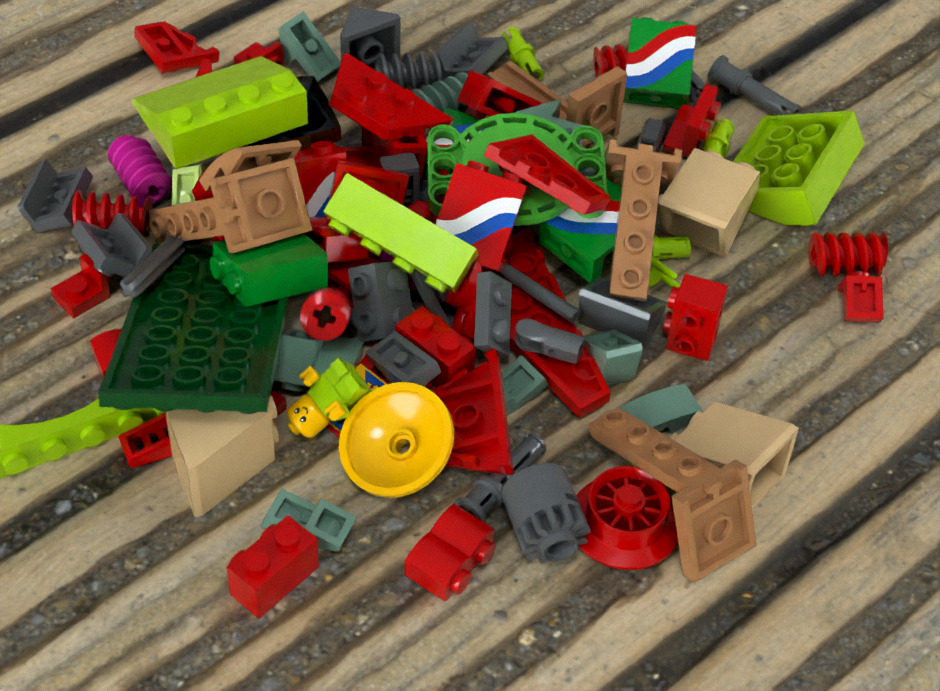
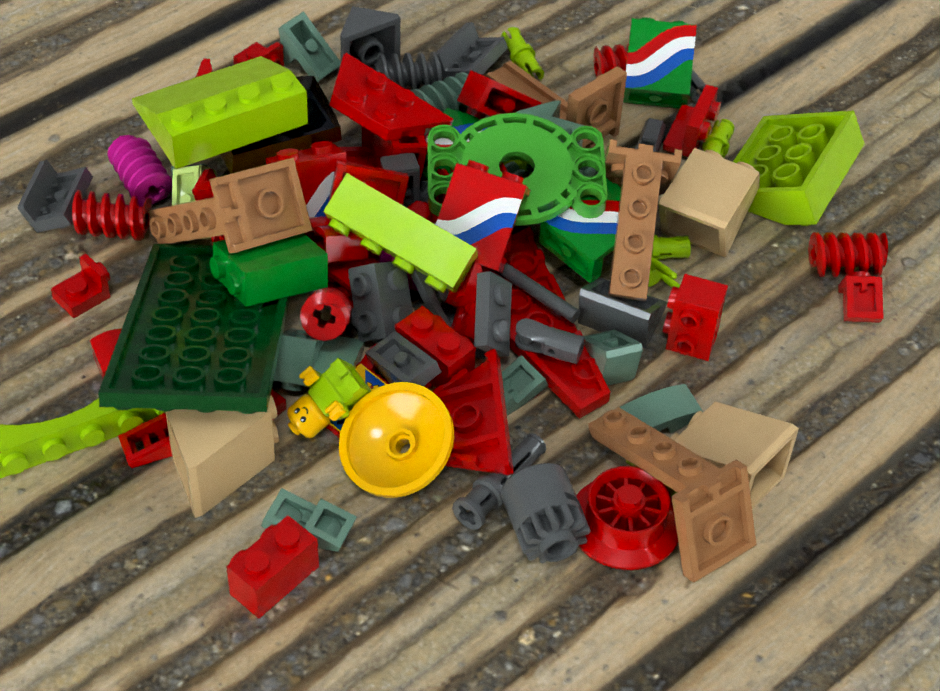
(115, 248): dark grey bracket -> none
(152, 267): dark grey axle -> none
(171, 48): red wing -> none
(247, 158): medium nougat slope -> none
(450, 552): red brick -> none
(549, 172): red wing -> none
(741, 83): dark grey pin -> none

